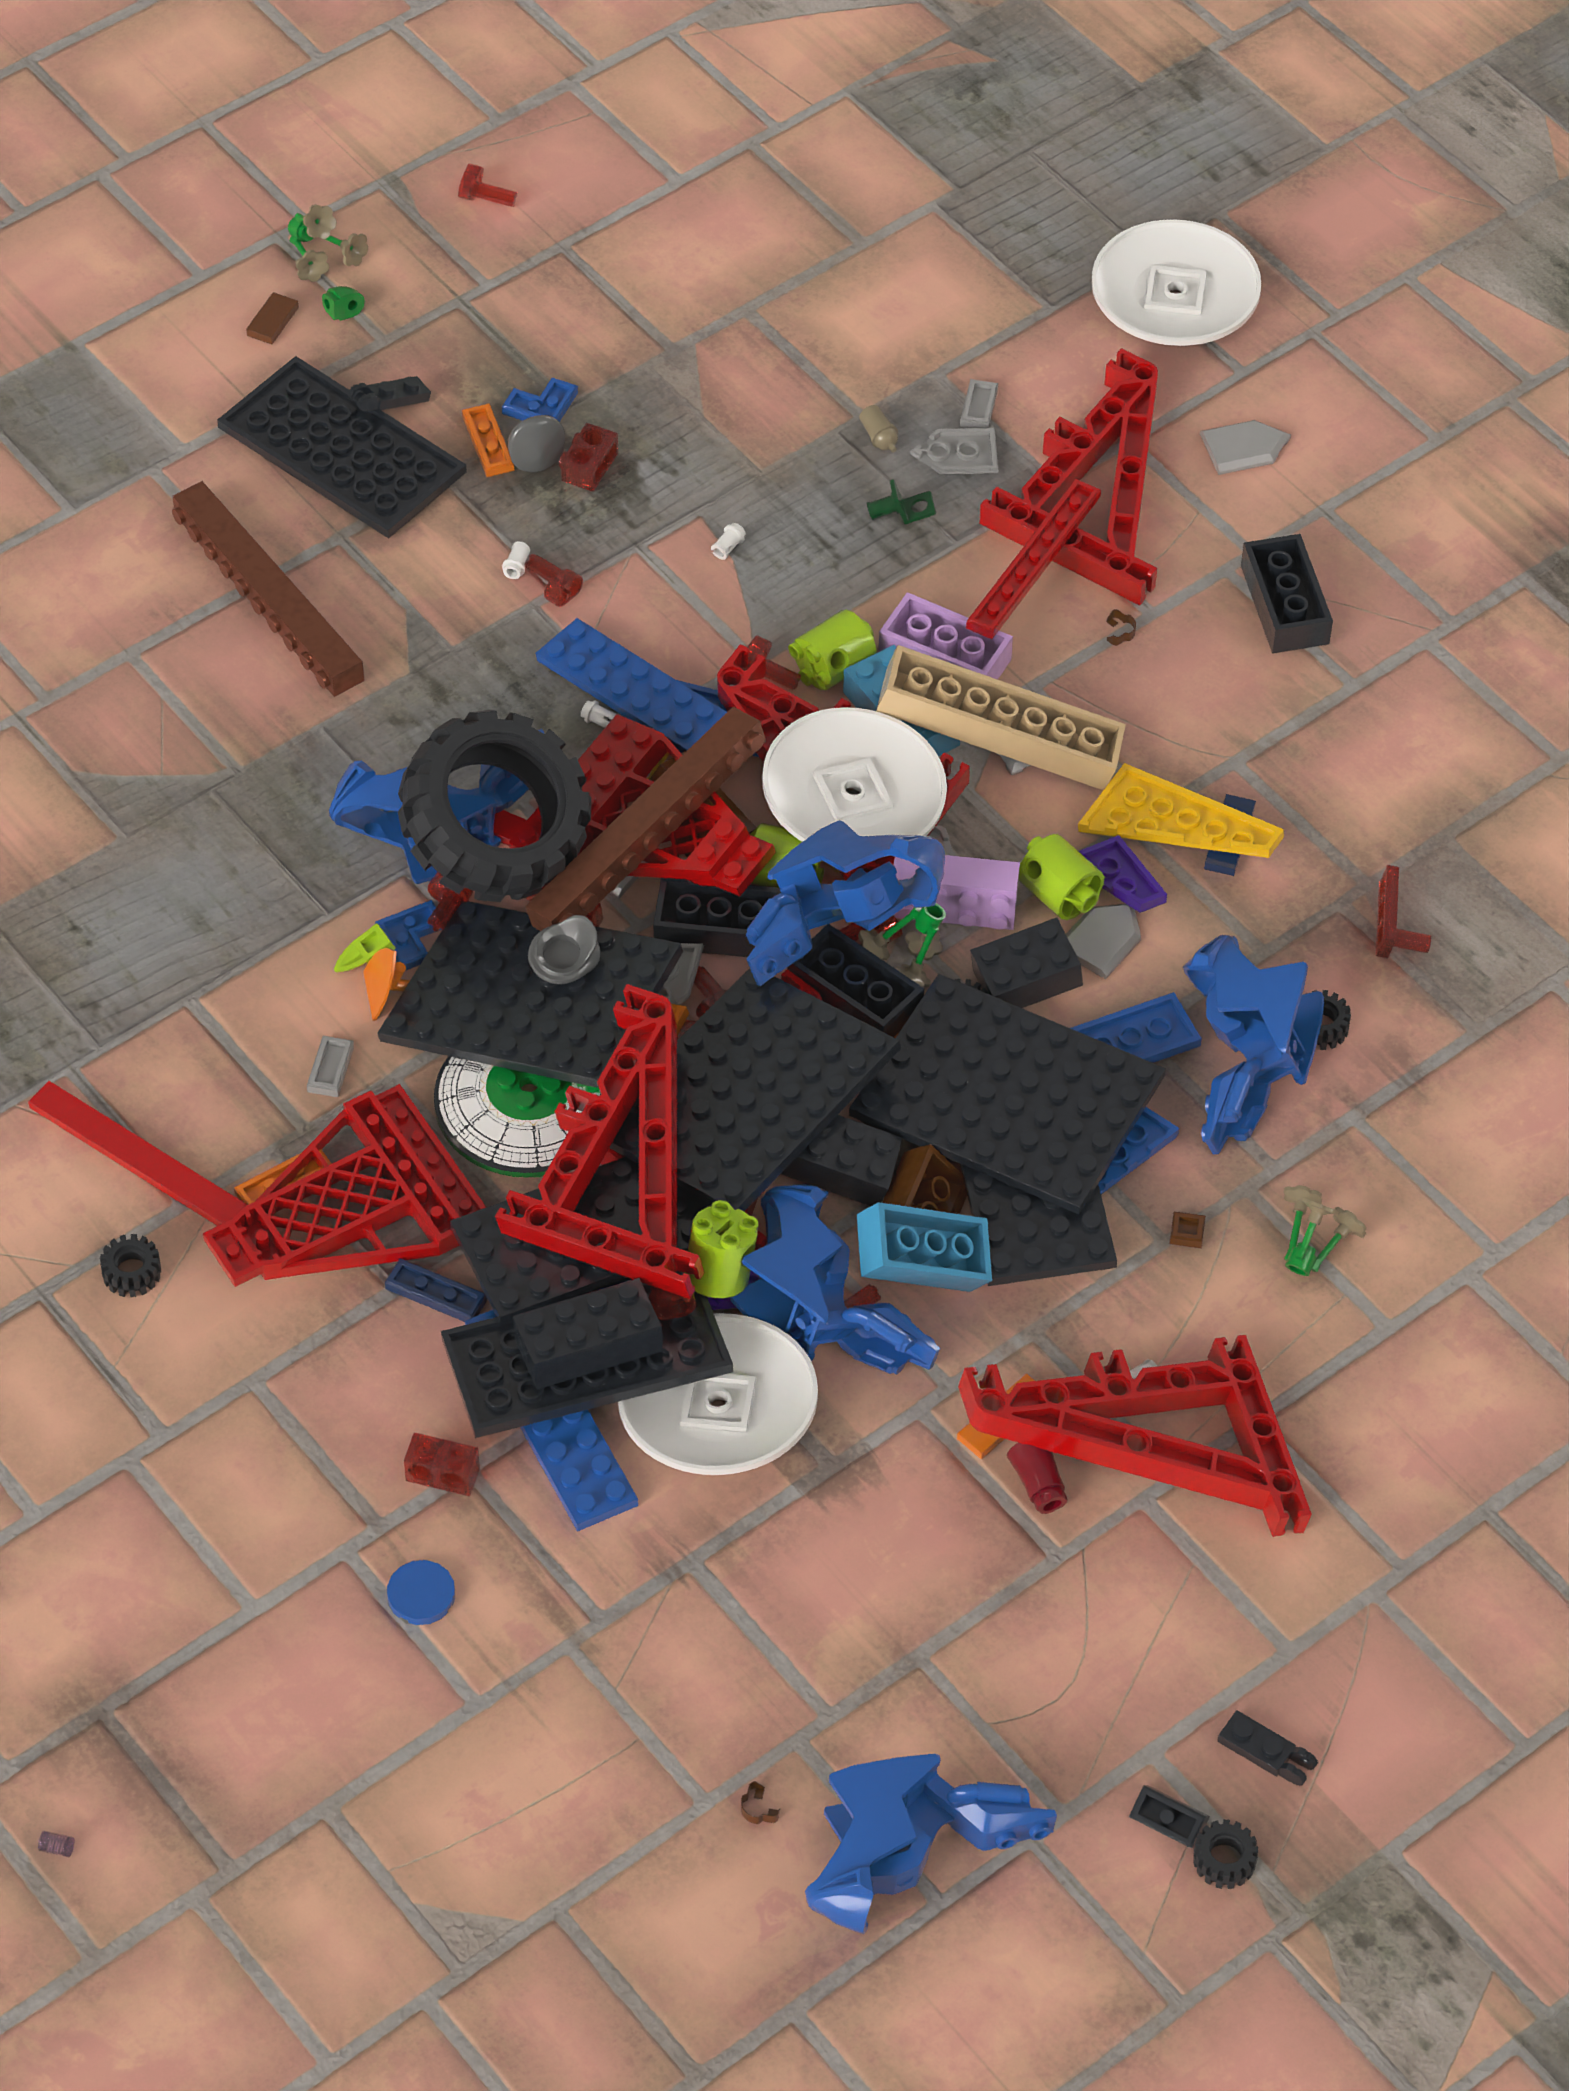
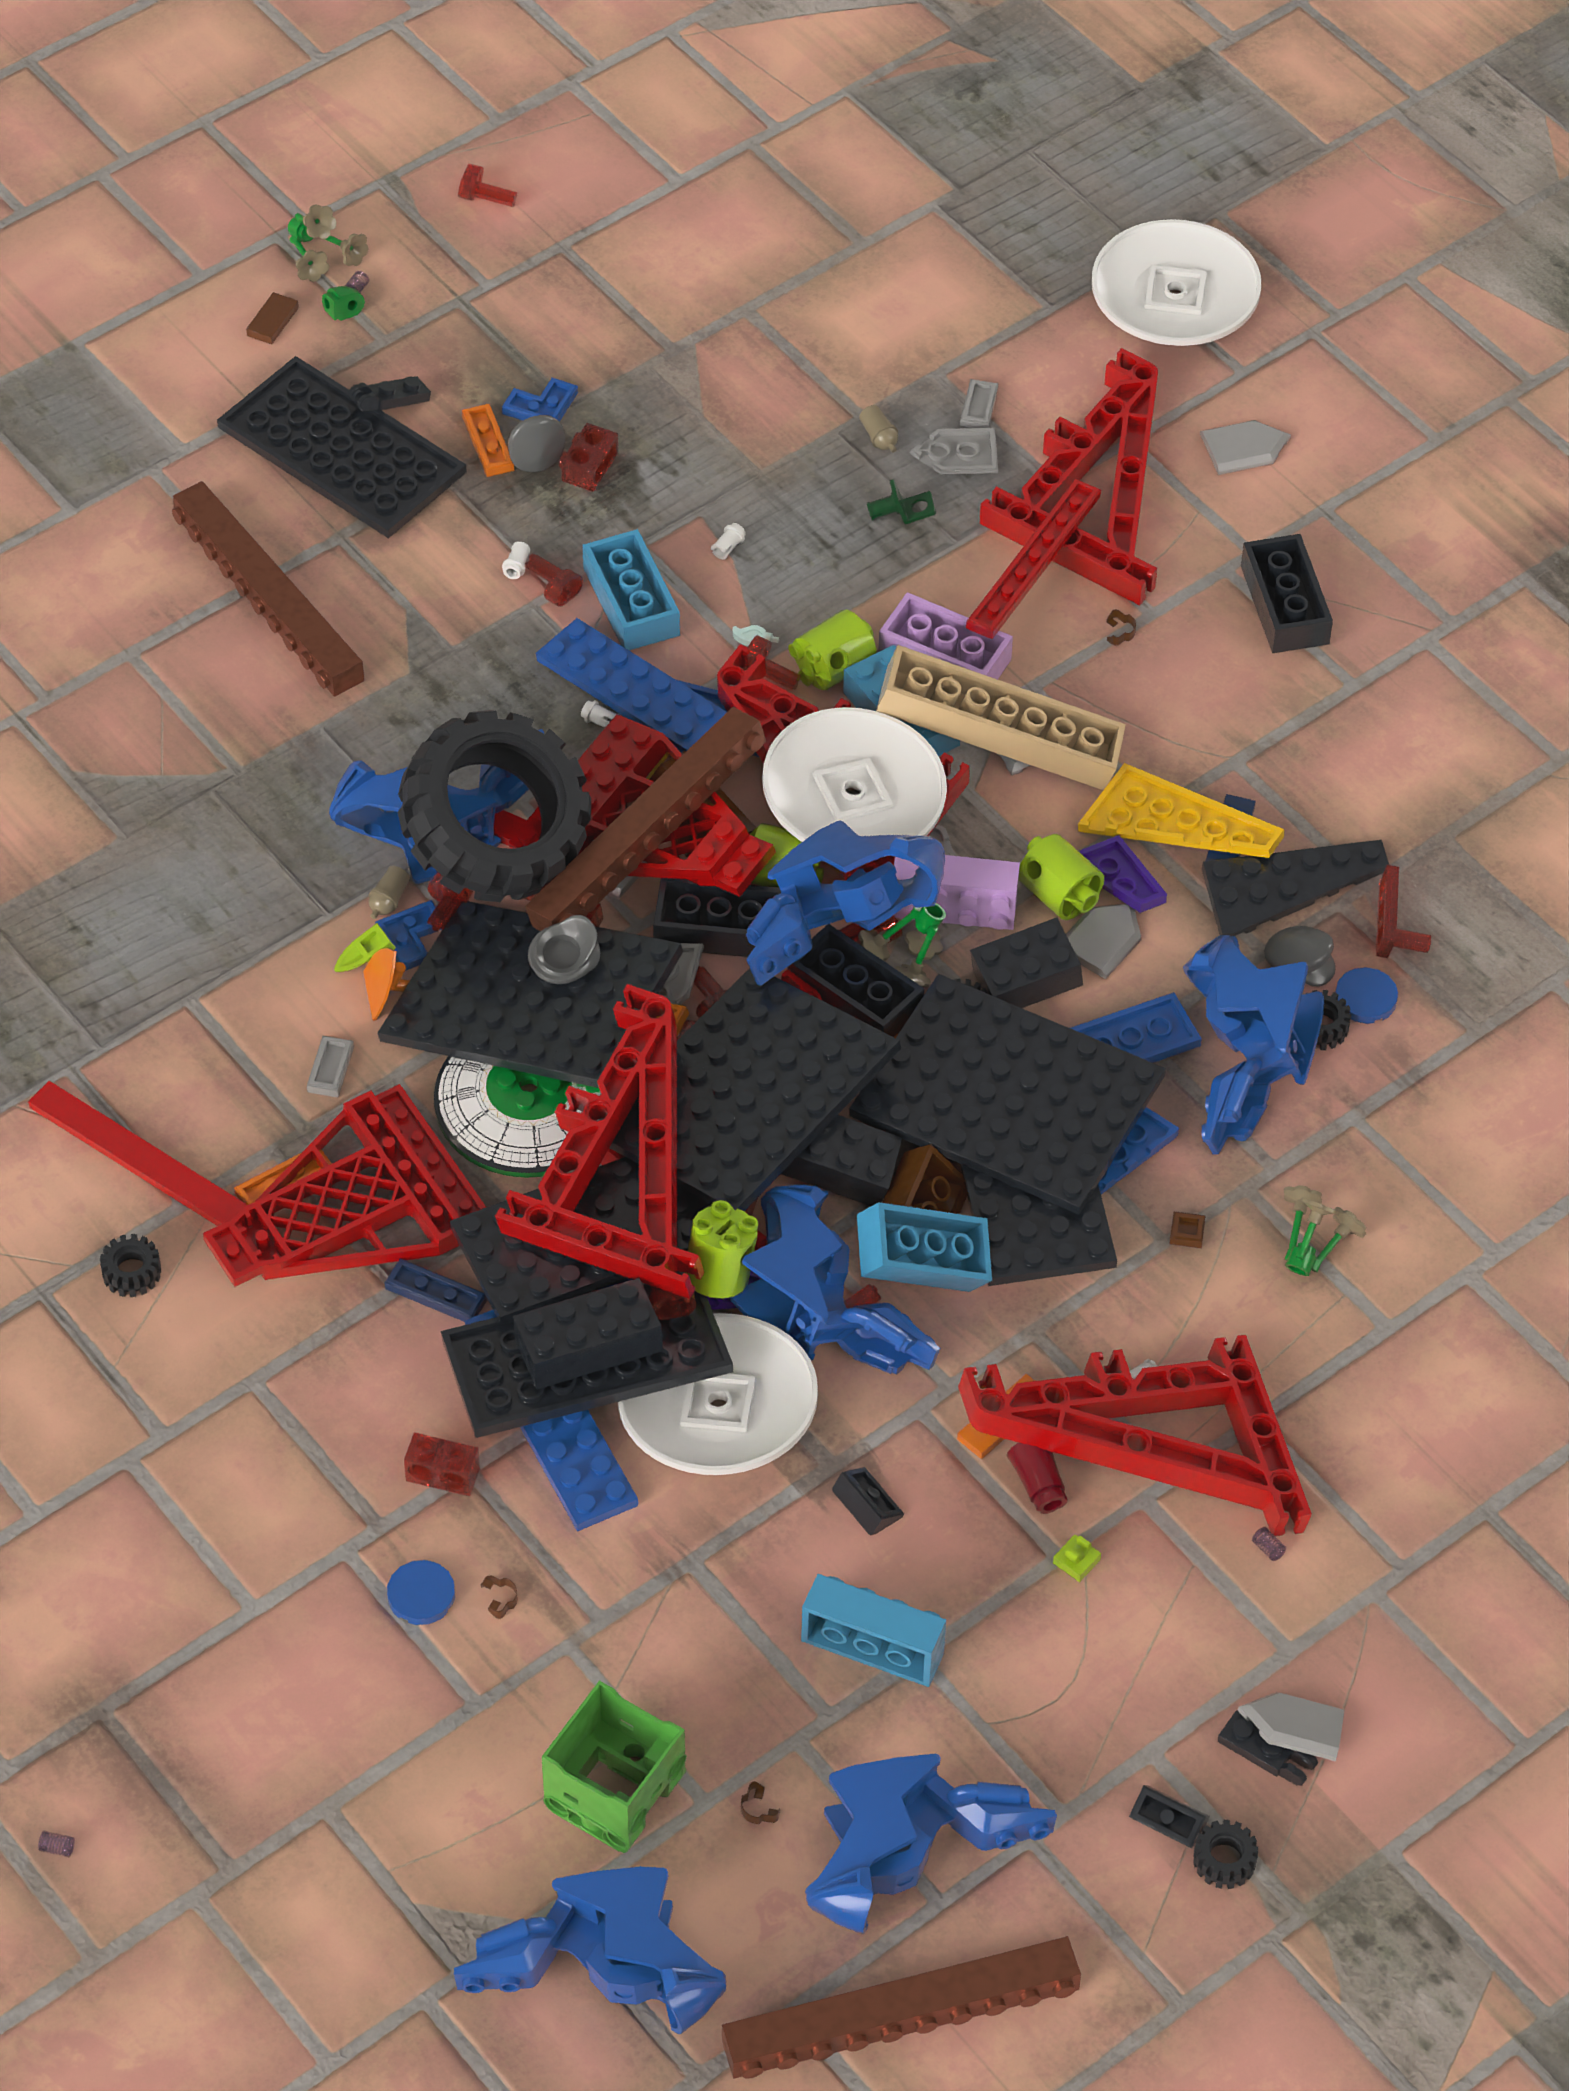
(358, 281): none -> piece
(387, 893): none -> dark tan piece
(488, 1582): none -> reddish brown piece
(600, 1735): none -> bright green piece
(617, 1932): none -> blue piece
(631, 590): none -> dark azure brick
(746, 635): none -> light aqua piece
(866, 1500): none -> black slope
(873, 1629): none -> dark azure brick
(900, 2008): none -> copper brick
(1077, 1557): none -> lime tile
(1264, 889): none -> black wing
(1266, 1542): none -> piece
(1297, 1724): none -> light grey tile
(1303, 945): none -> dark grey piece
(1368, 994): none -> blue tile

